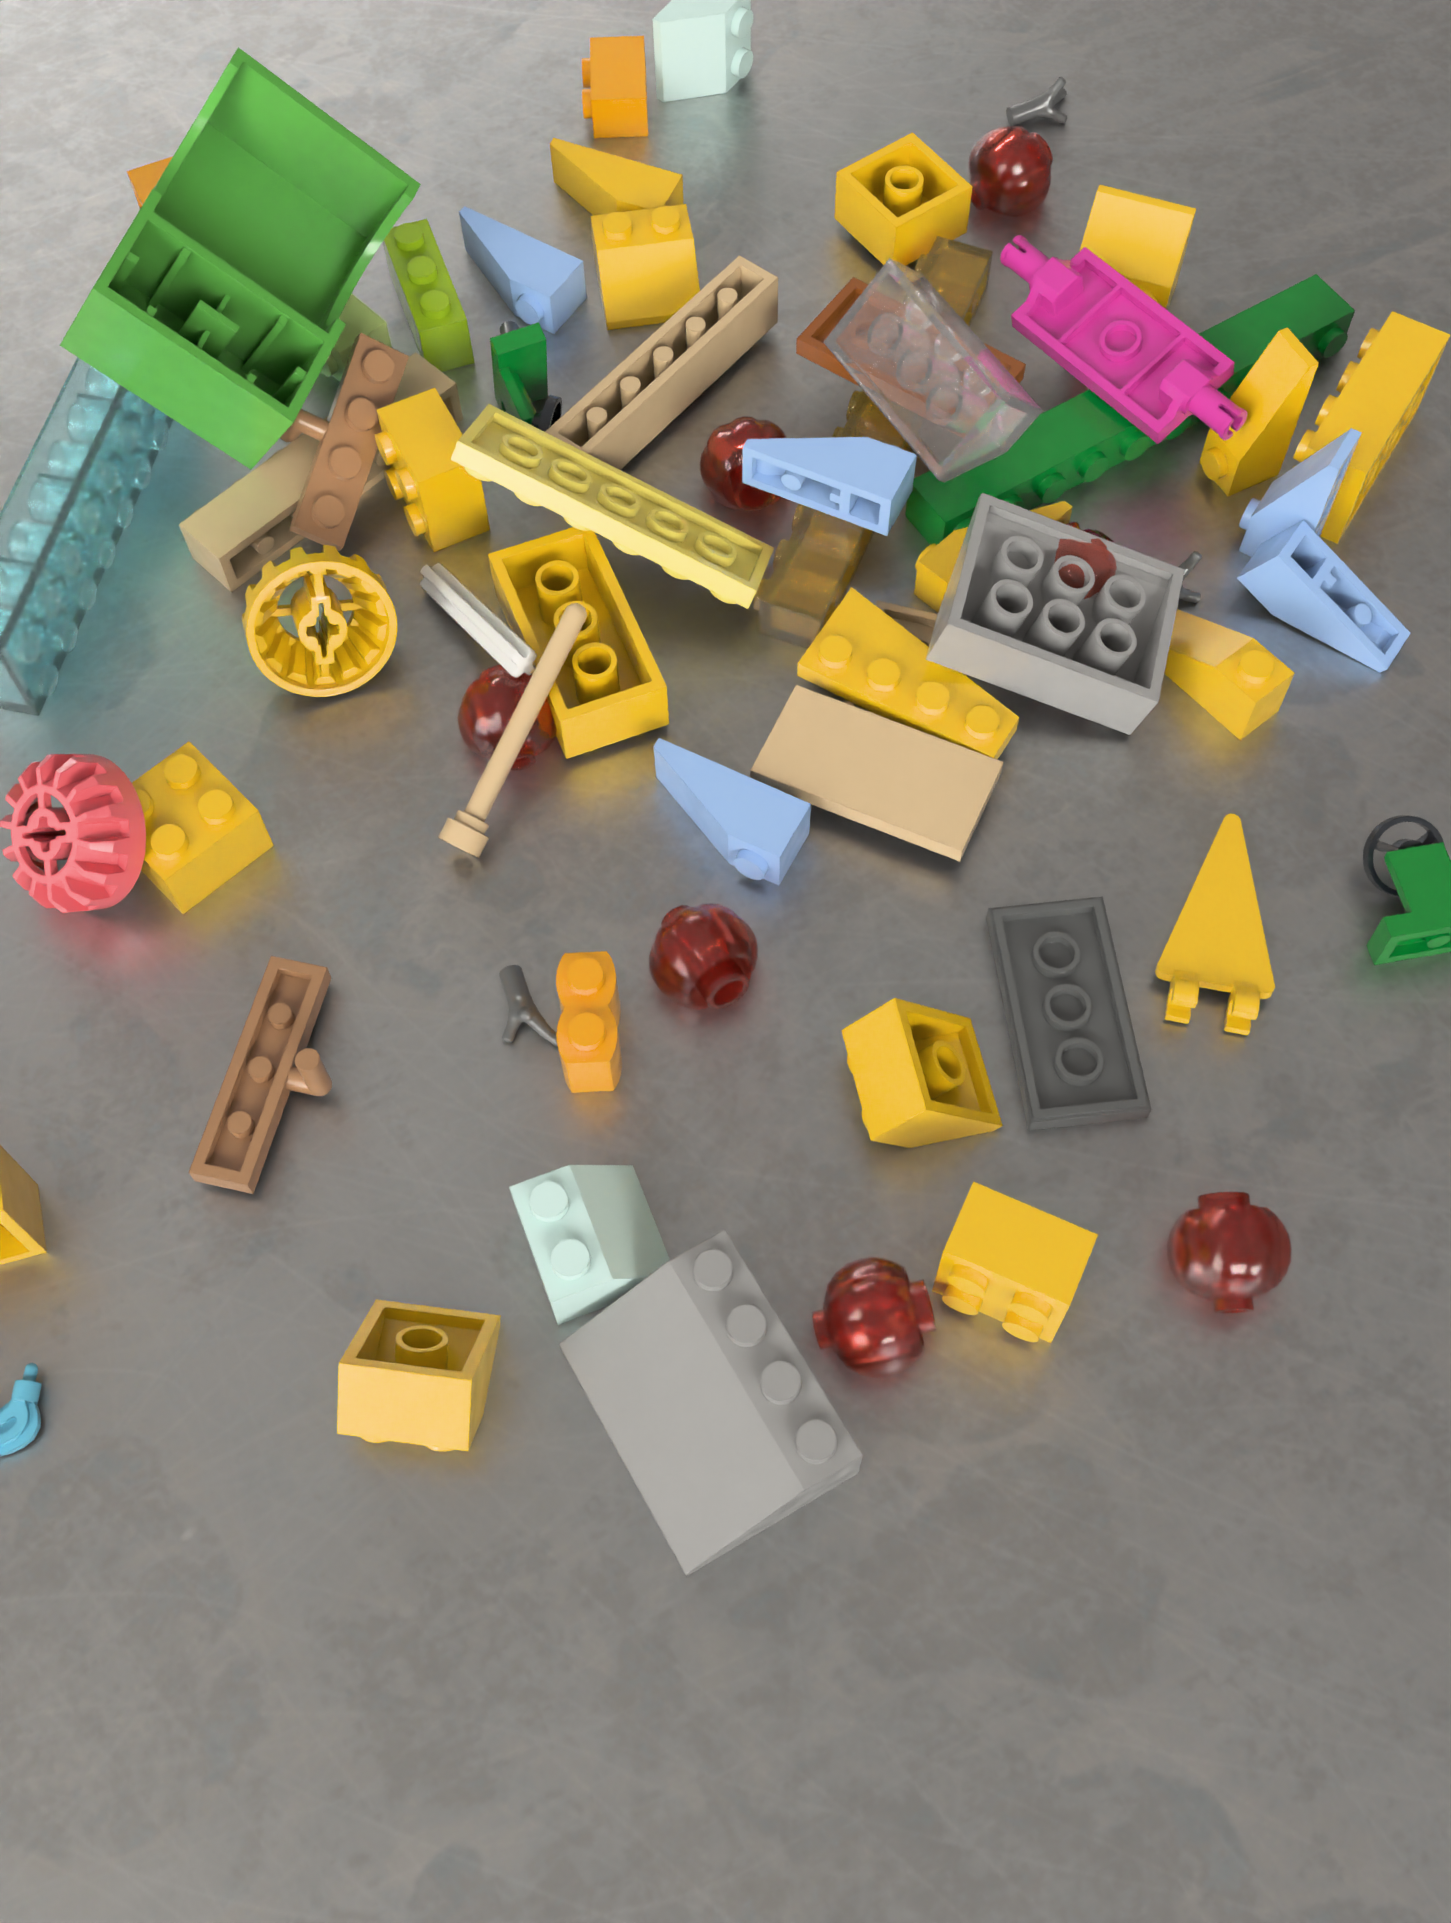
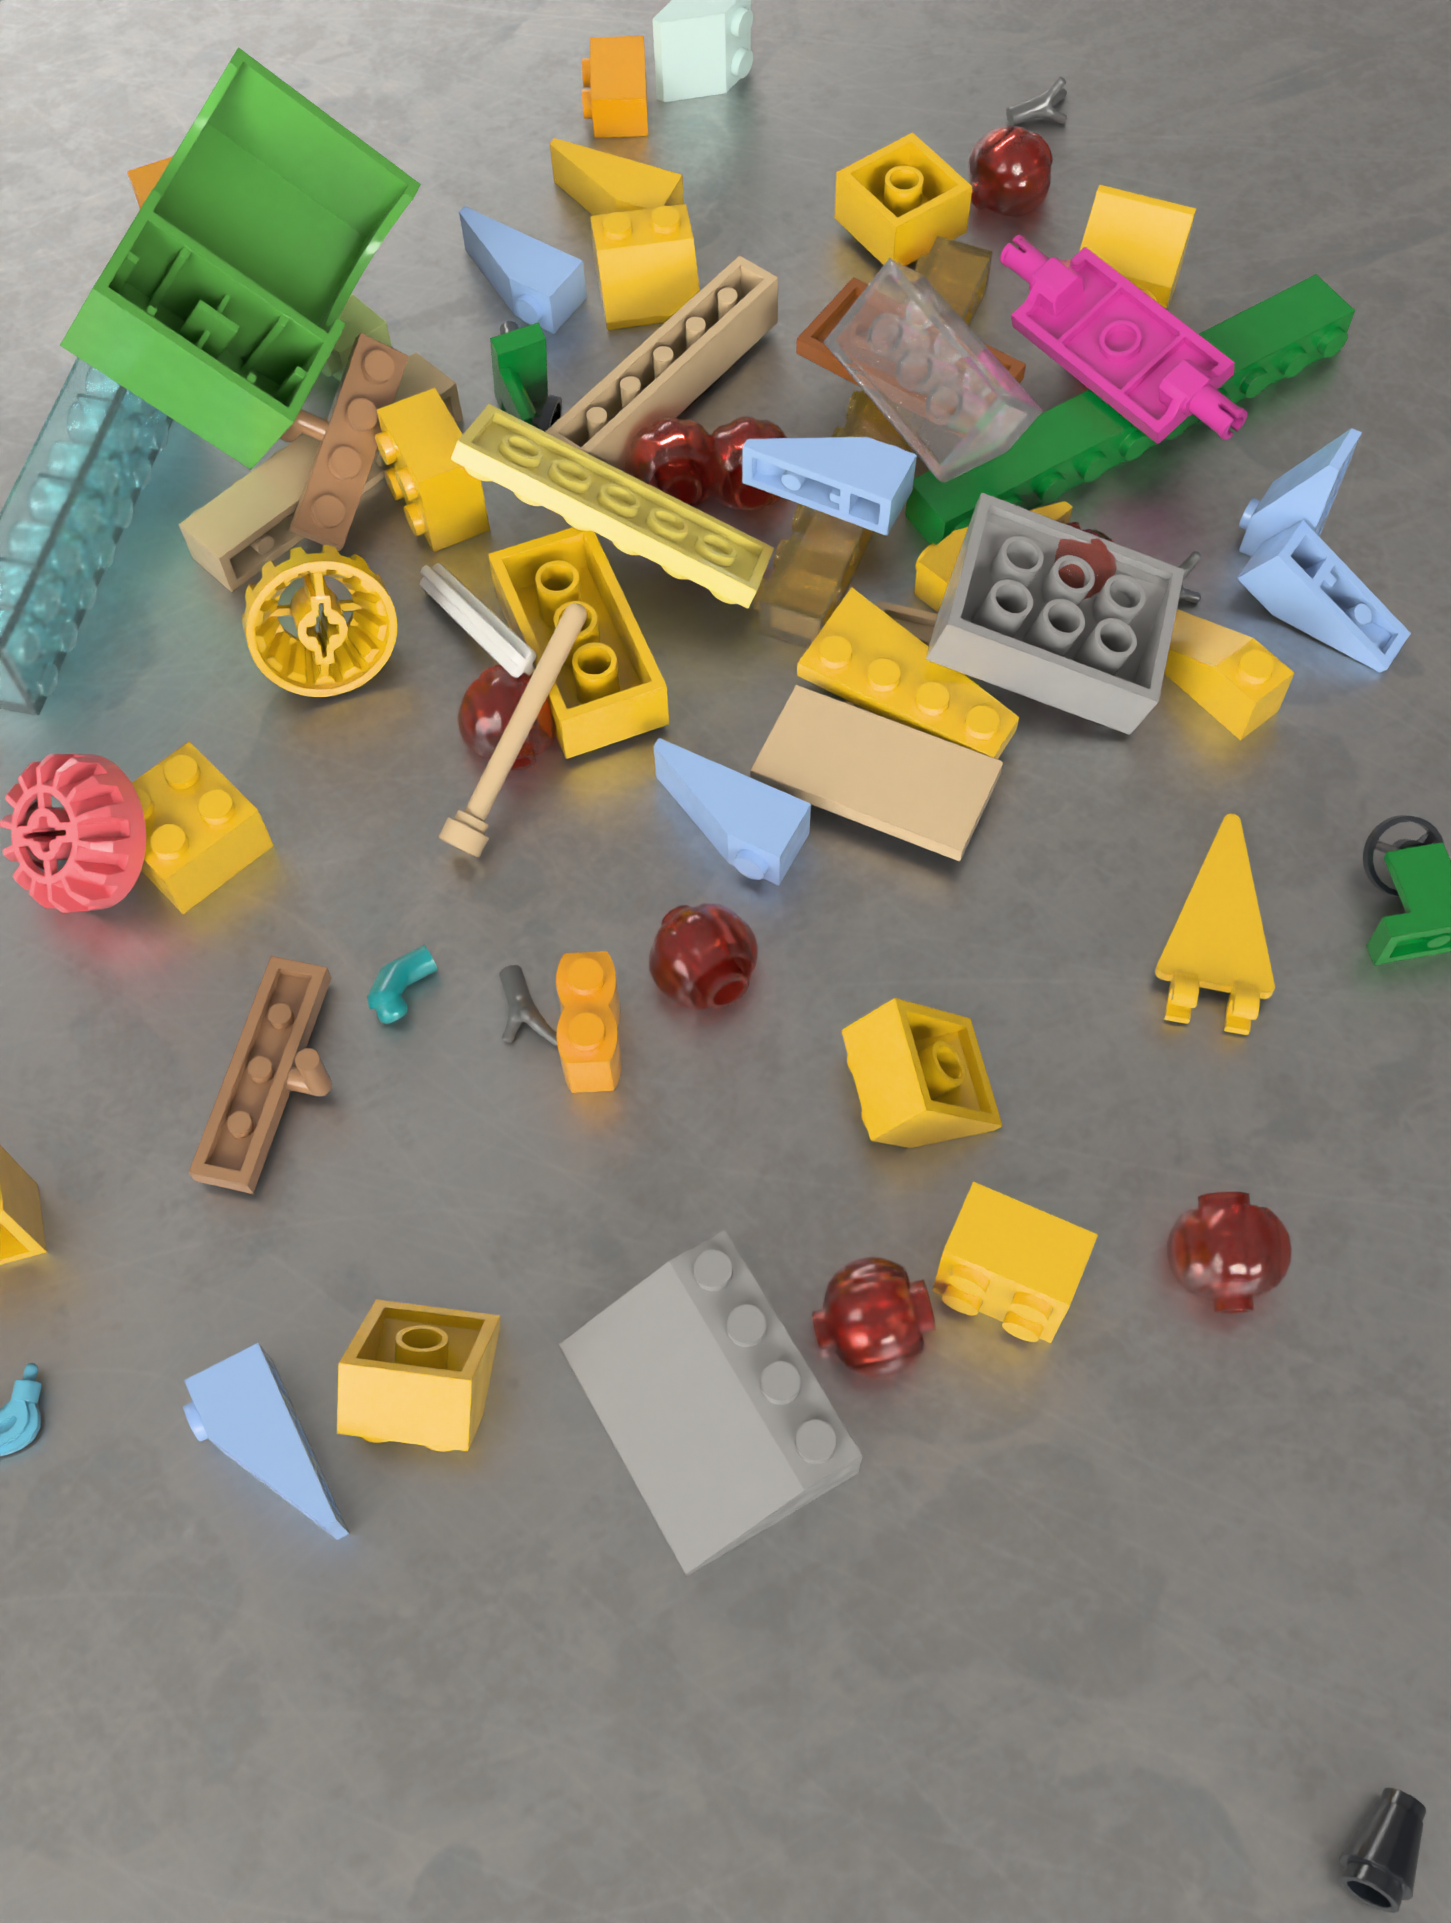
(254, 1423): none -> light blue slope
(392, 981): none -> teal arm
(428, 296): lime brick -> none
(588, 1235): light aqua slope -> none
(673, 454): none -> clear red plant
(1067, 1014): dark grey tile -> none
(1274, 400): yellow slope -> none
(1380, 402): yellow brick -> none
(1385, 1852): none -> black cone

